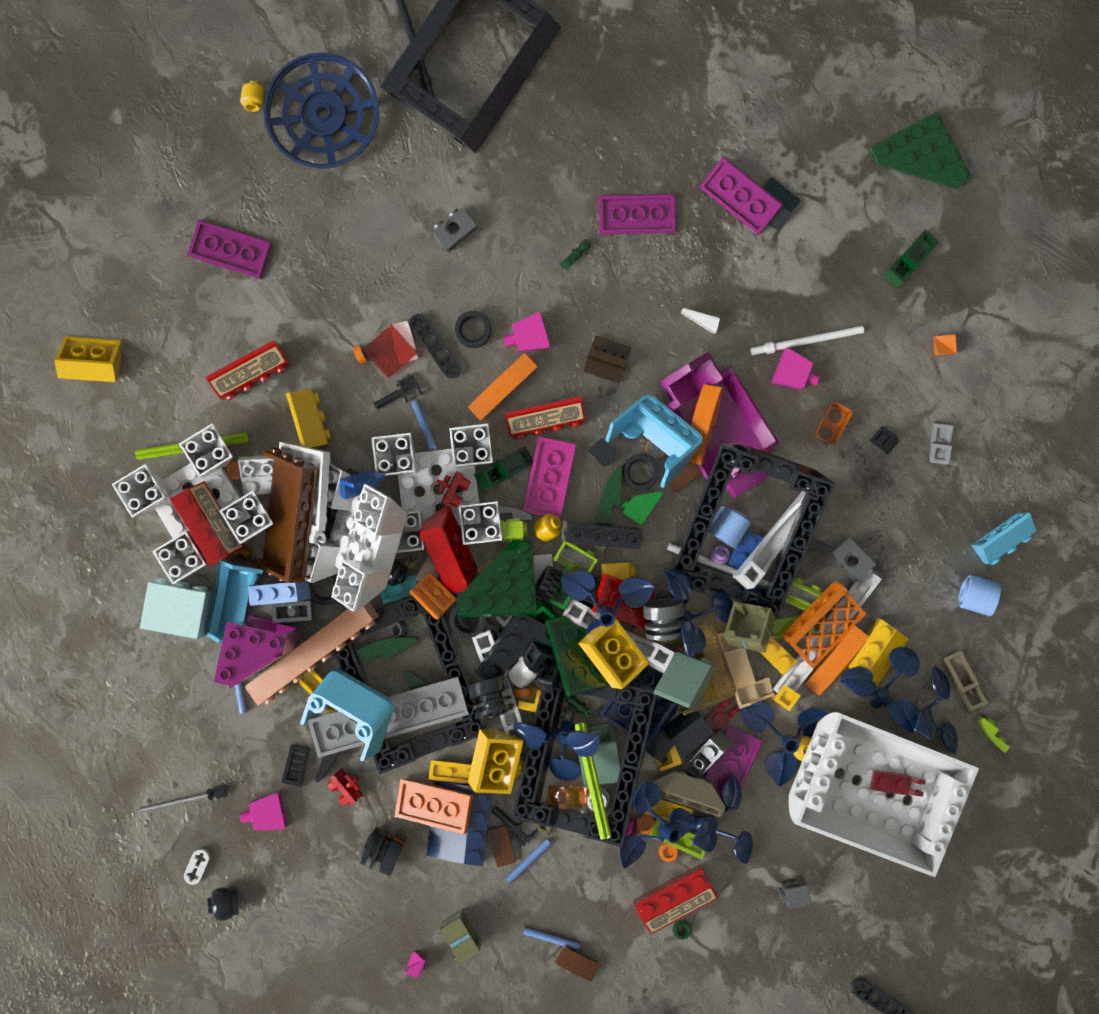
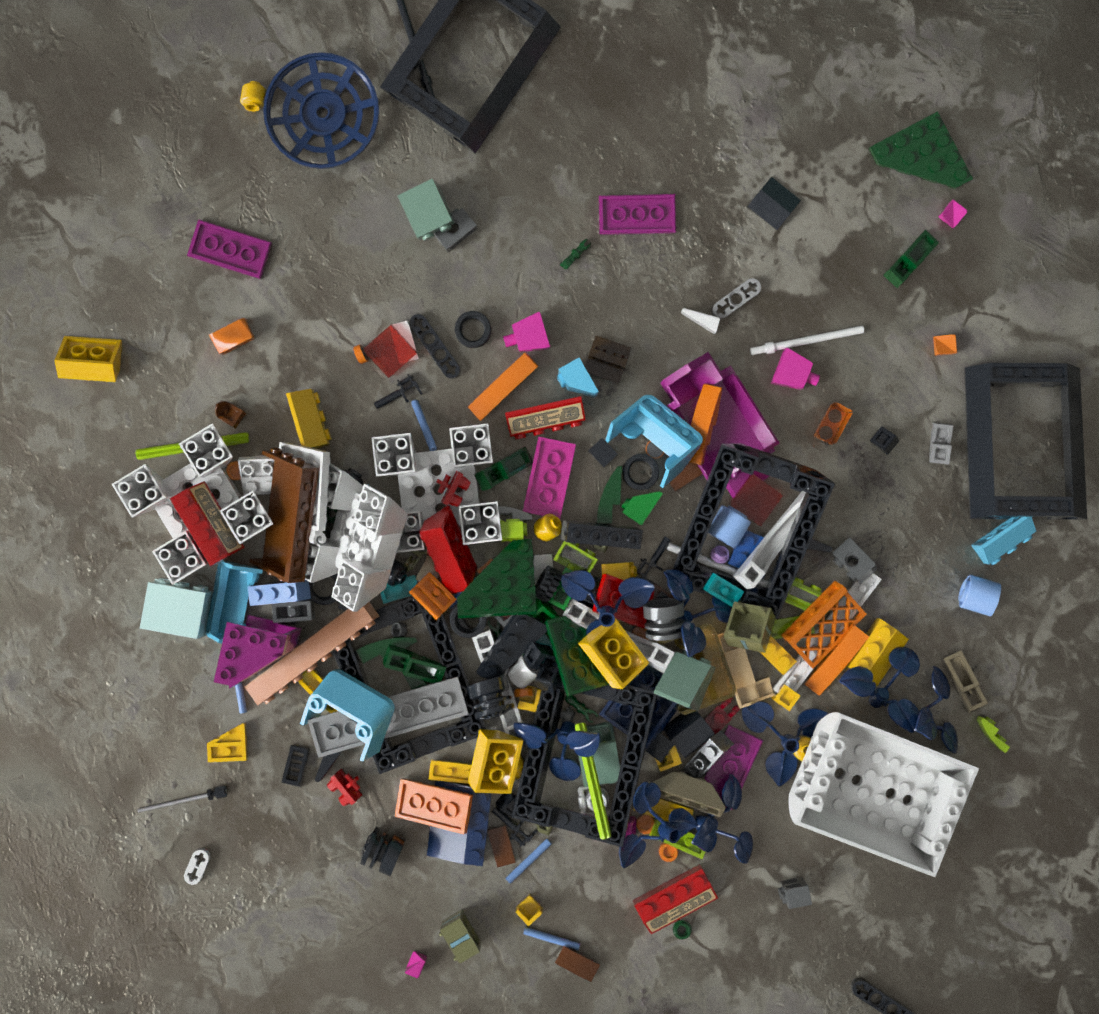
(223, 903): black piece -> none
(229, 413): none -> reddish brown plate
(229, 746): none -> yellow wing
(232, 336): none -> orange piece
(244, 554): pearl gold hinge -> none
(248, 370): slope -> none
(266, 813): dark pink torso -> none
(353, 485): blue panel -> none
(413, 664): none -> dark green slope
(427, 209): none -> sand green slope
(506, 803): none -> black slope
(529, 910): none -> yellow panel
(567, 797): clear orange slope -> none
(576, 379): none -> medium azure slope
(654, 559): none -> black piece
(723, 590): none -> teal plate
(741, 195): magenta tile -> none
(751, 294): none -> light grey beam
(756, 499): none -> clear red tile
(895, 783): dark red hinge -> none
(952, 213): none -> dark pink slope
(982, 498): none -> black slope

